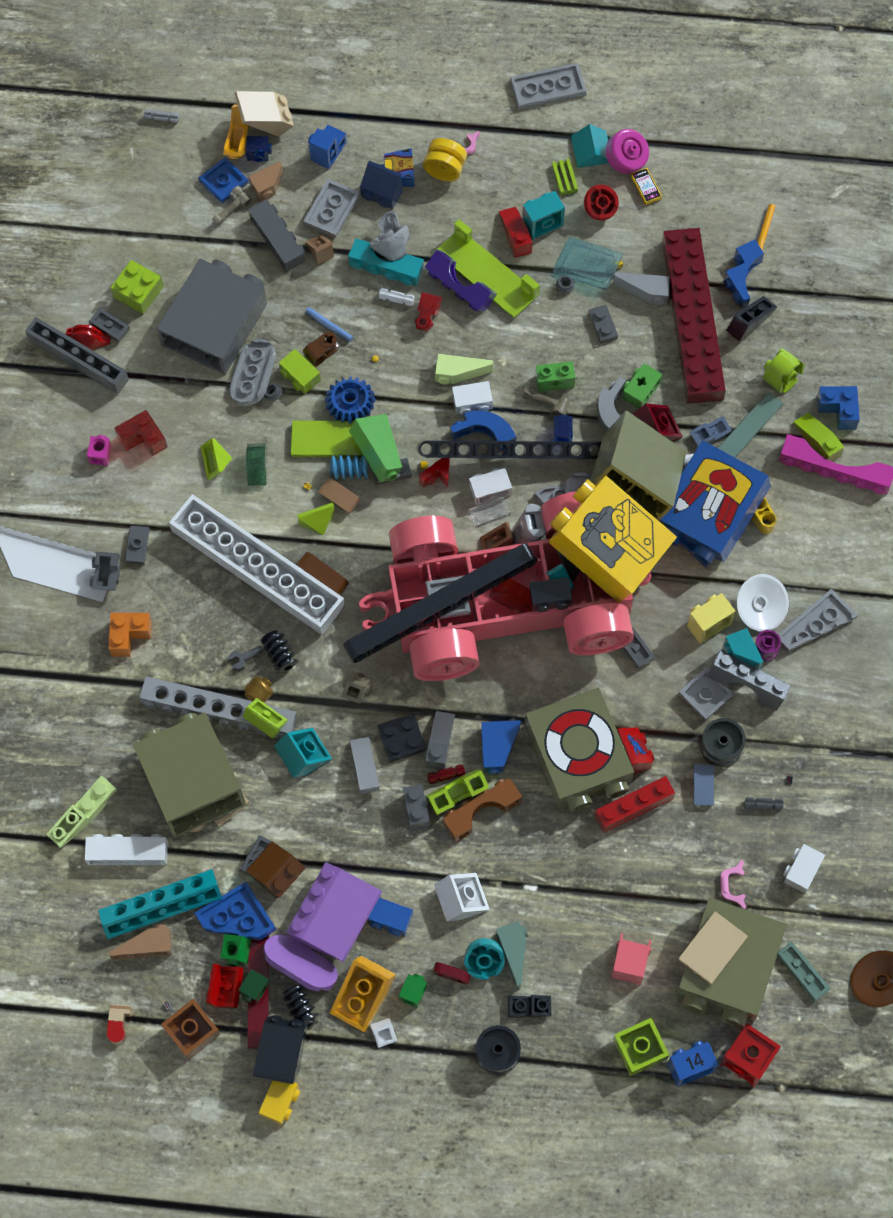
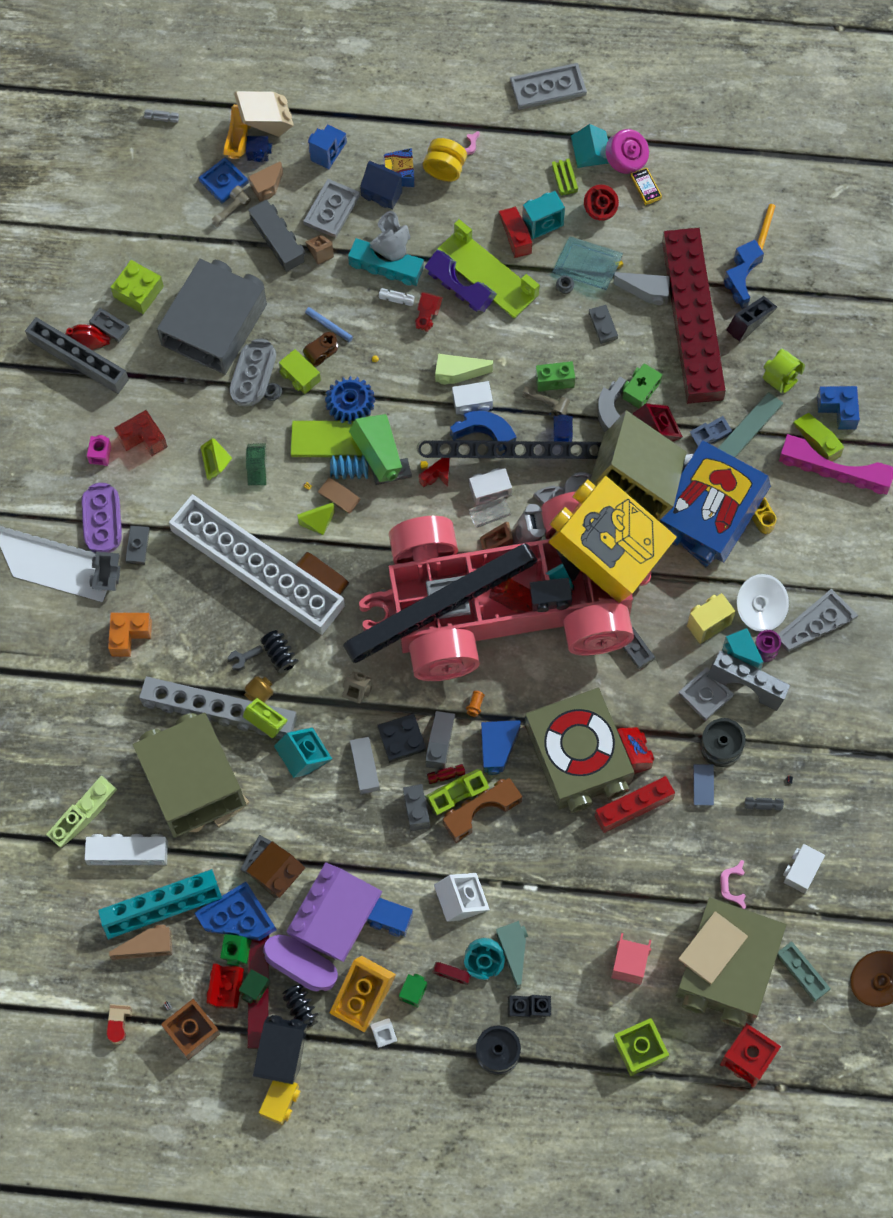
(101, 518): none -> medium lavender tile
(473, 708): none -> orange pin
(692, 1063): blue brick -> none

